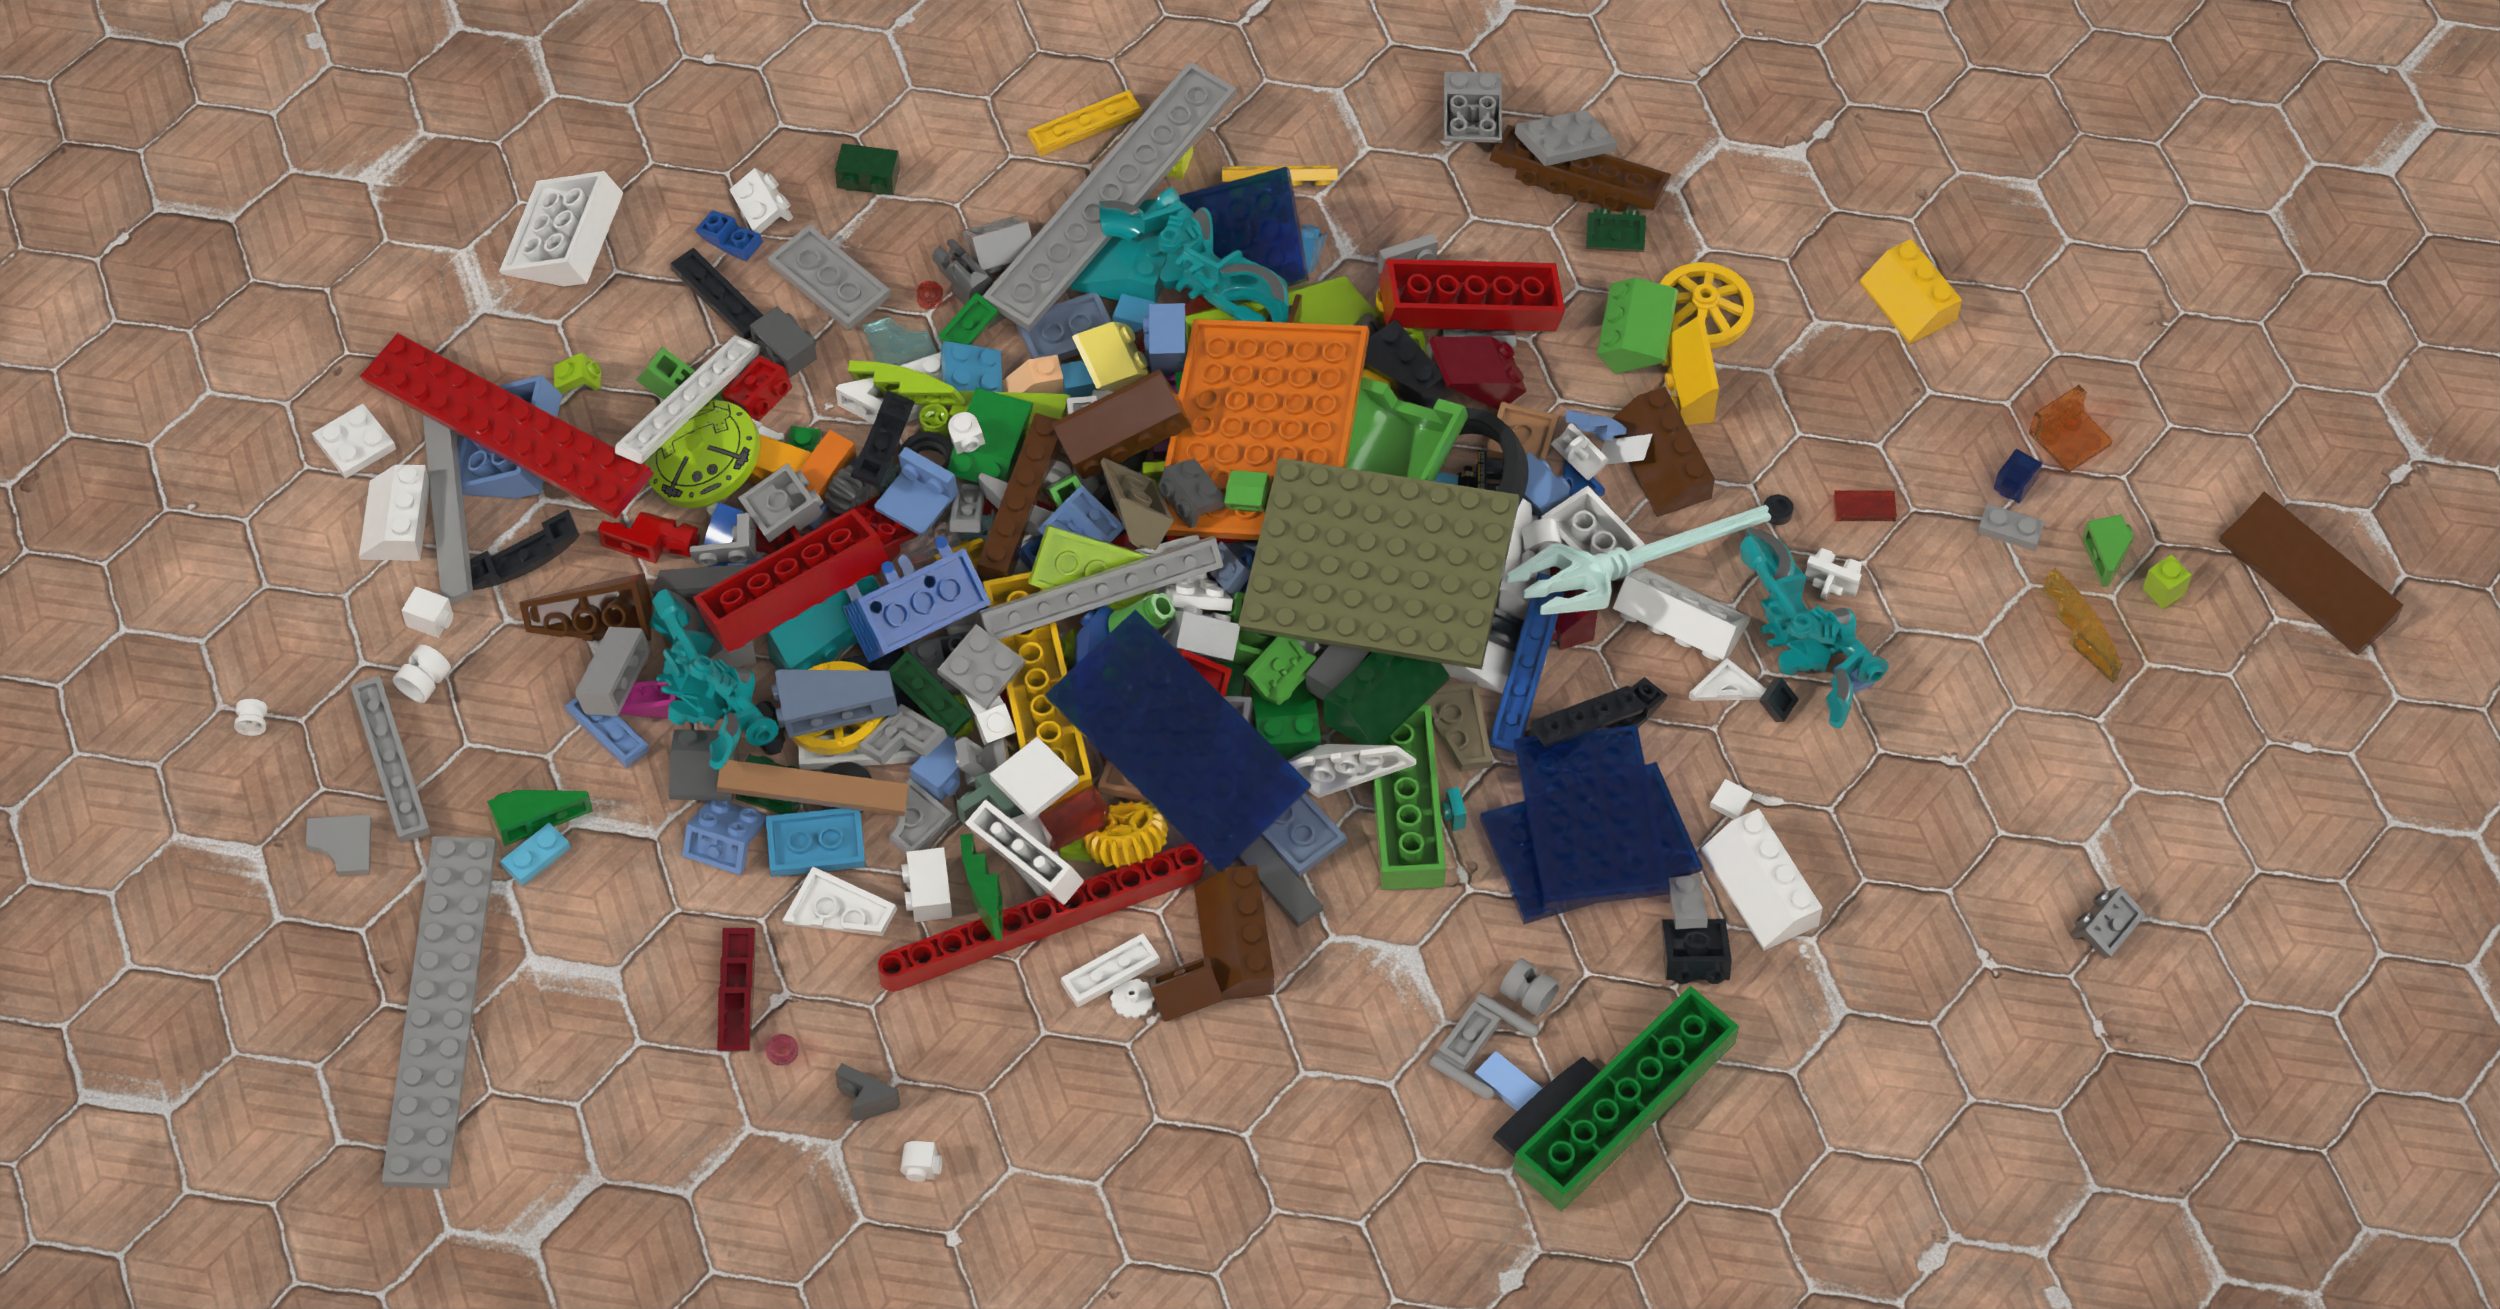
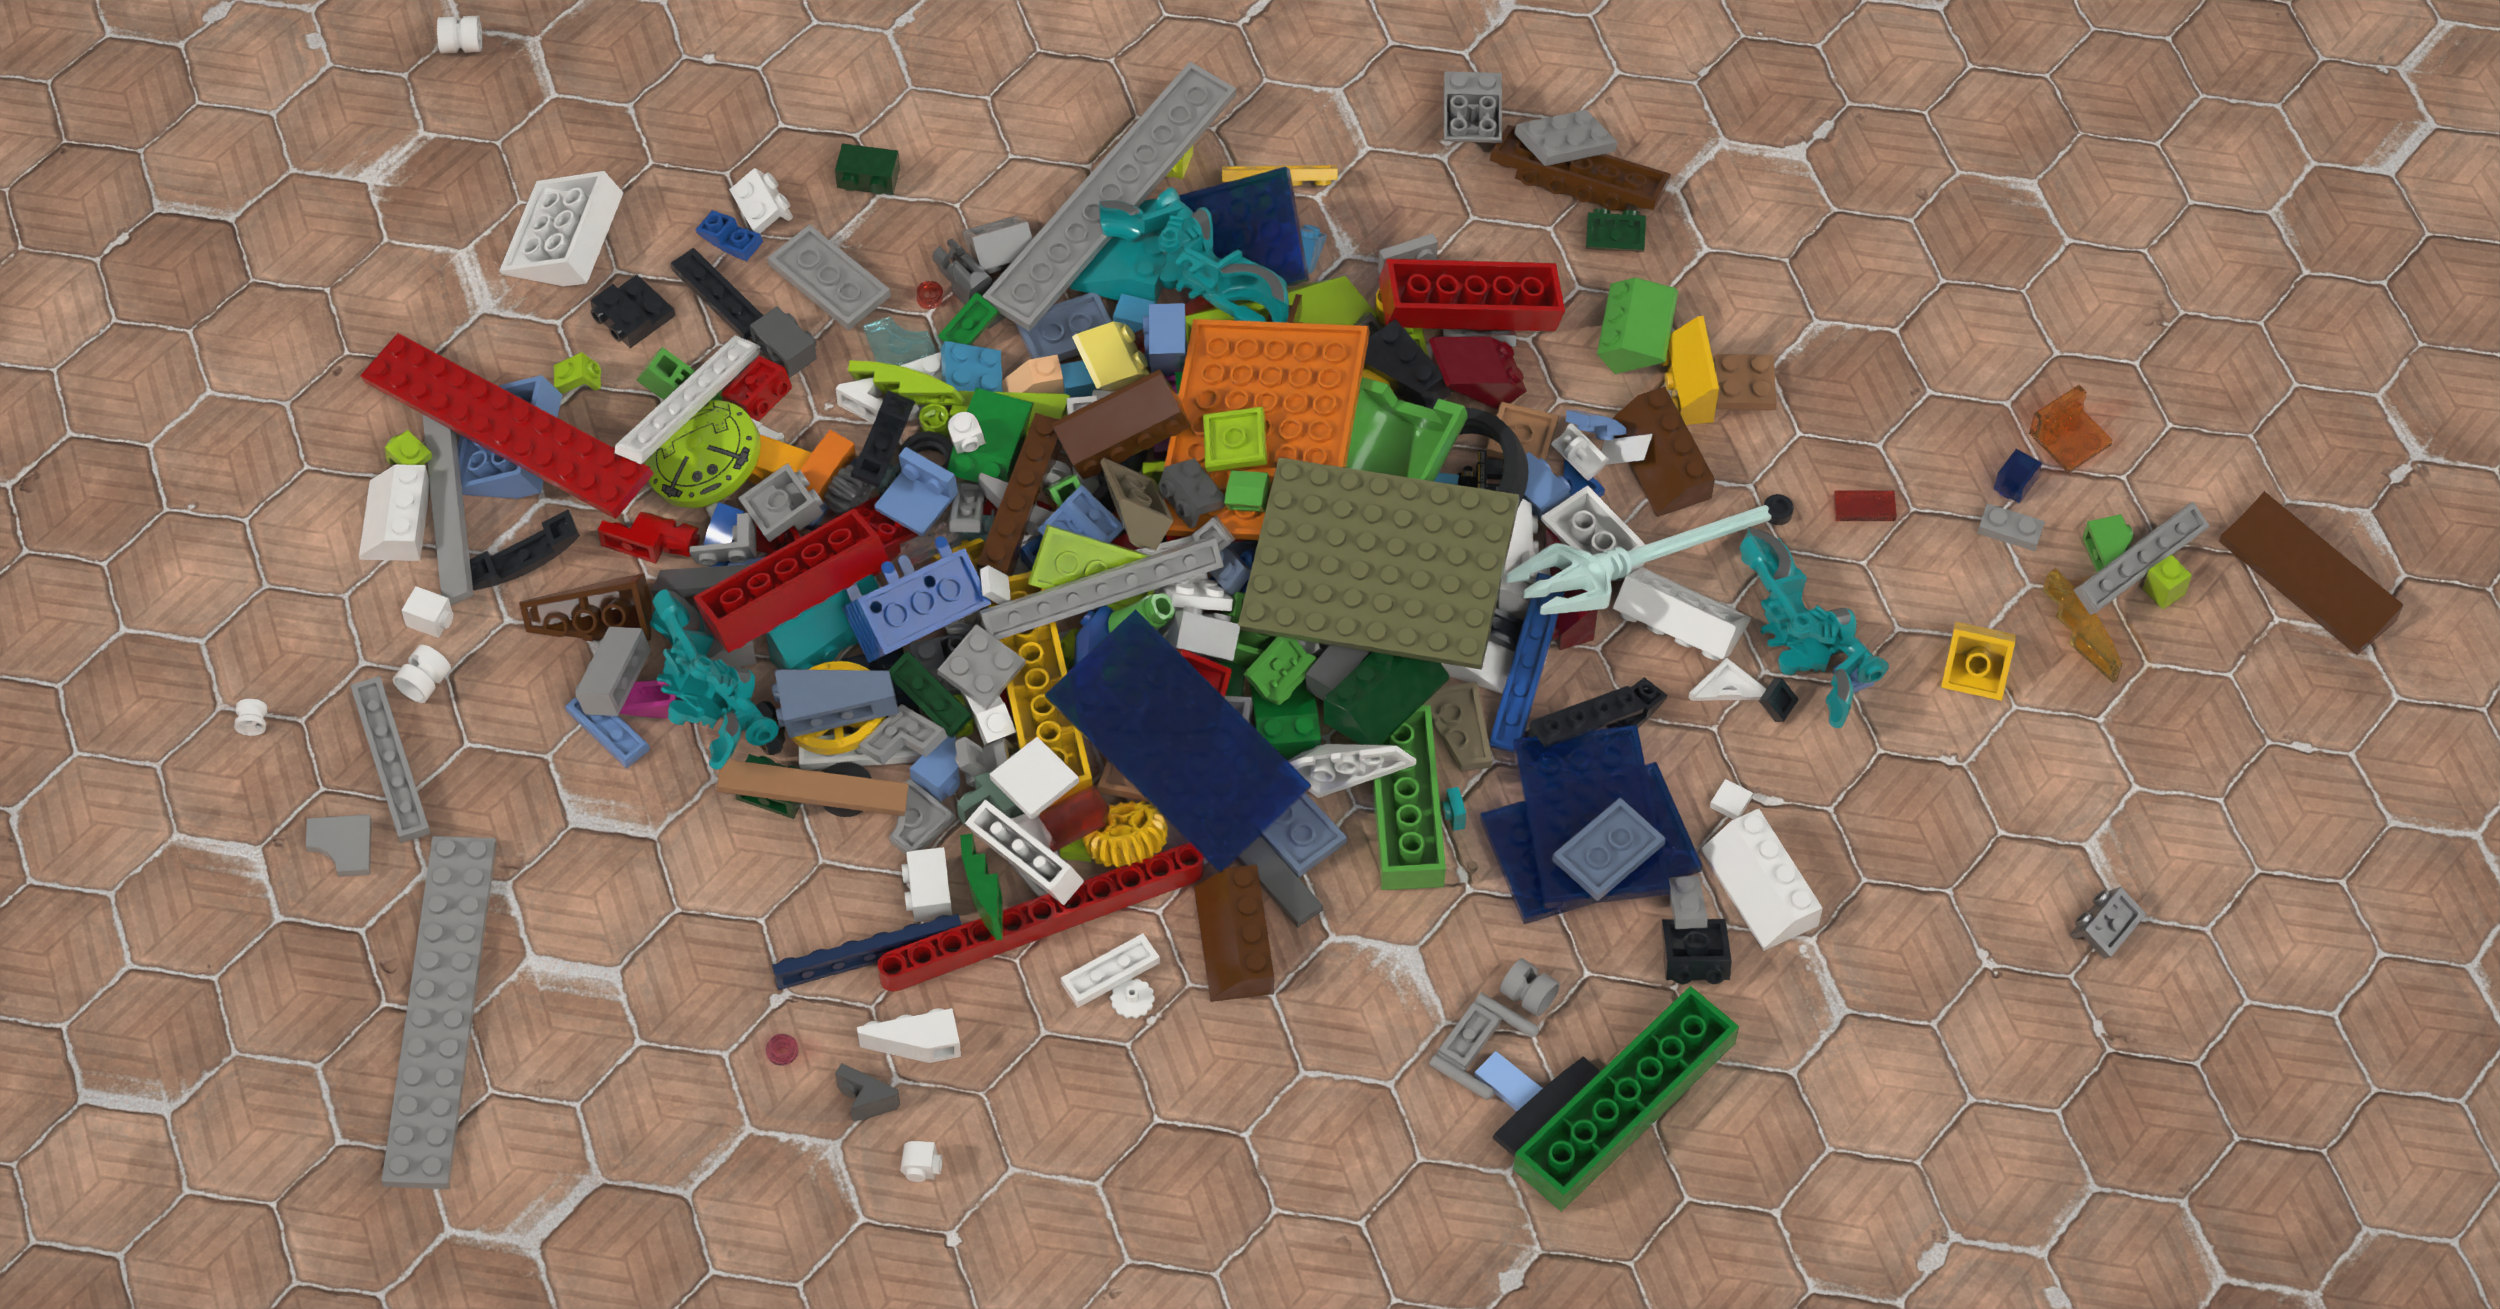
(354, 441): white plate -> none
(406, 450): none -> lime bracket
(459, 34): none -> white wheel
(527, 811): green slope -> none
(535, 854): medium azure plate -> none
(631, 310): none -> black plate
(690, 769): dark grey slope -> none
(722, 835): medium blue bracket -> none
(736, 989): dark red slope -> none
(804, 437): green plate -> none
(815, 839): dark azure plate -> none
(838, 906): white wing -> none
(855, 953): none -> dark blue plate
(919, 1037): none -> white slope
(995, 585): none -> white tile
(1084, 123): yellow tile -> none
(1185, 989): reddish brown panel -> none
(1217, 529): none -> light grey tile
(1235, 439): none -> lime plate
(1540, 535): white plate -> none
(1608, 849): none -> sand blue plate
(1706, 299): yellow wheel -> none
(1745, 381): none -> medium nougat plate
(1832, 577): white hips -> none
(1911, 292): yellow slope -> none
(1978, 660): none -> yellow slope
(2140, 557): none -> light grey tile

